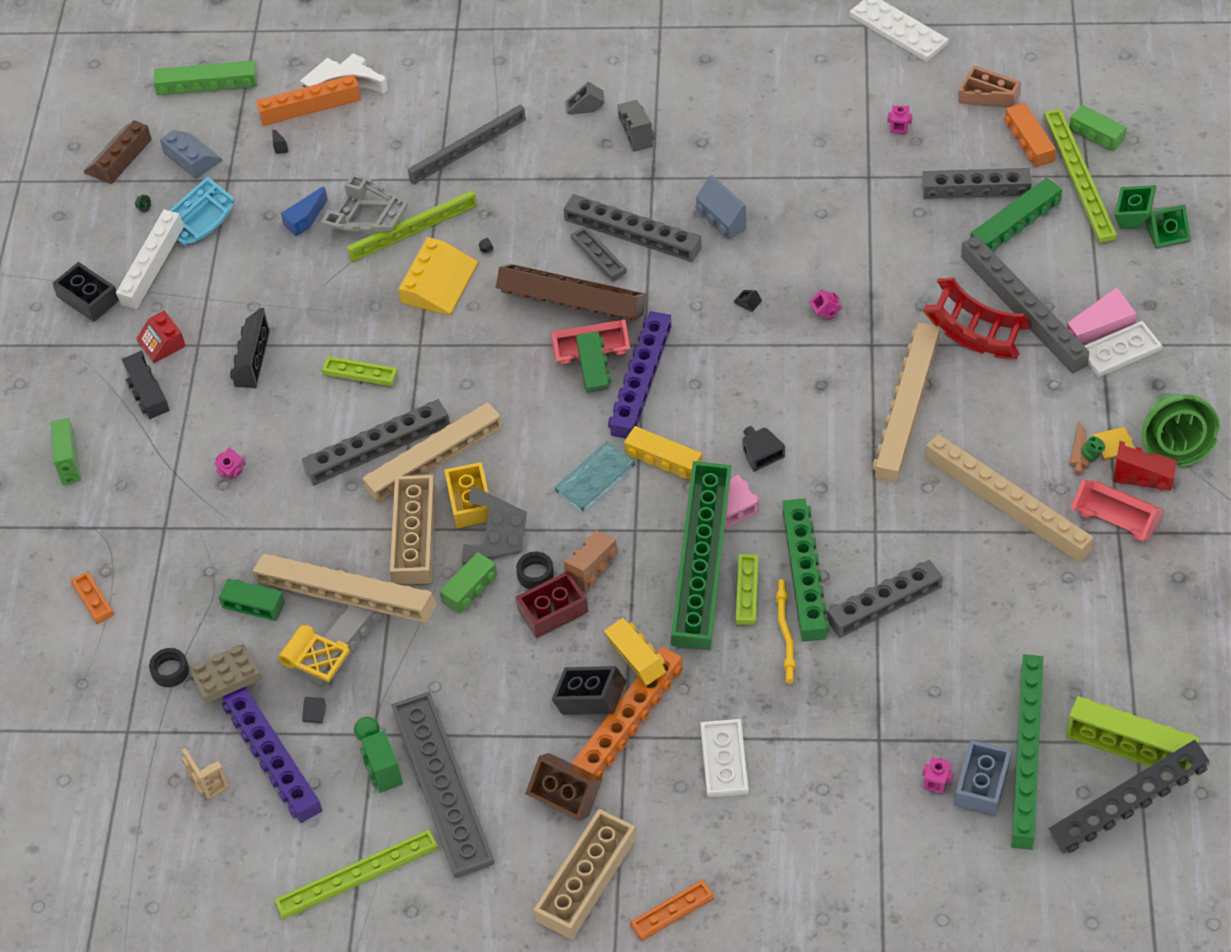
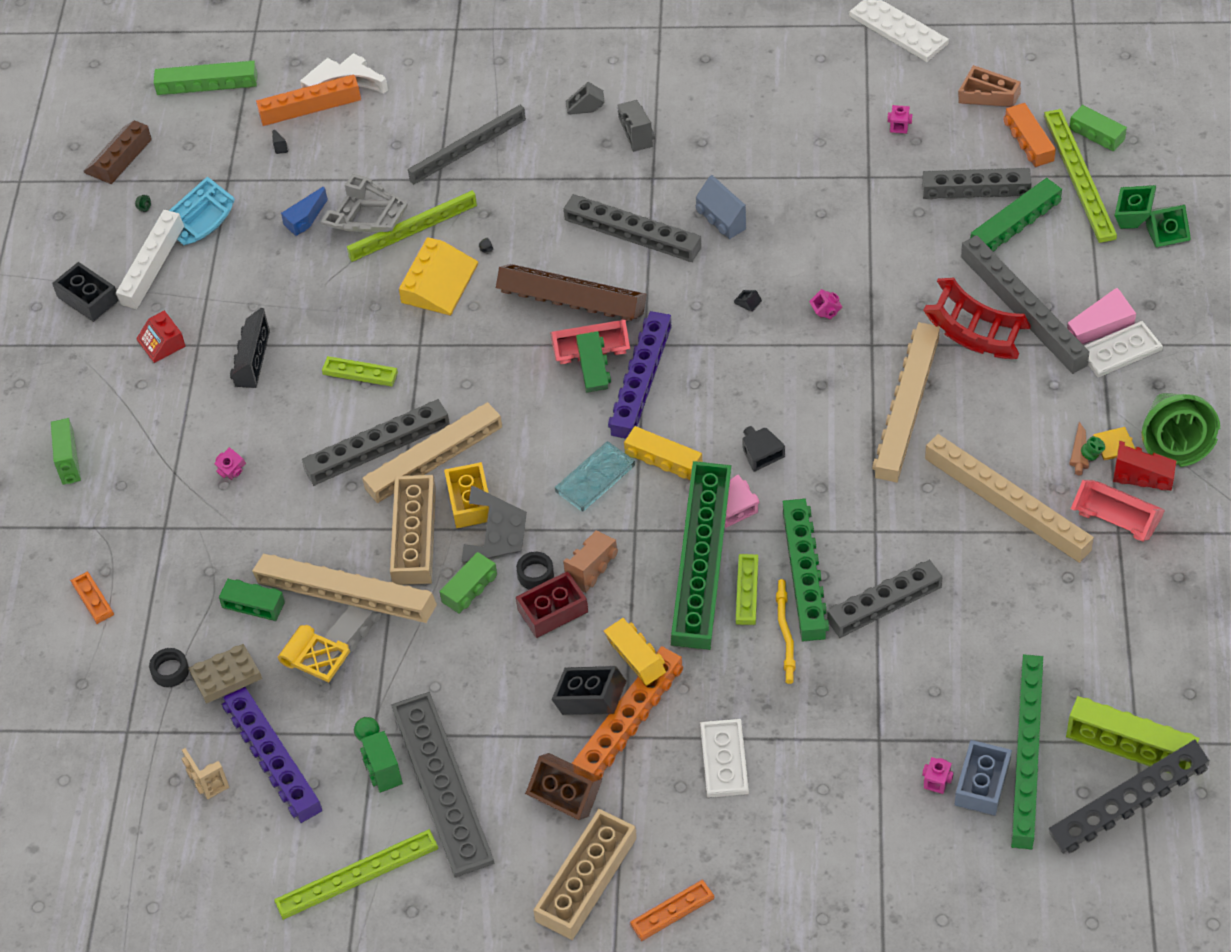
(144, 385): black wedge -> none
(189, 153): sand blue slope -> none
(313, 709): black slope -> none
(598, 253): dark grey plate -> none

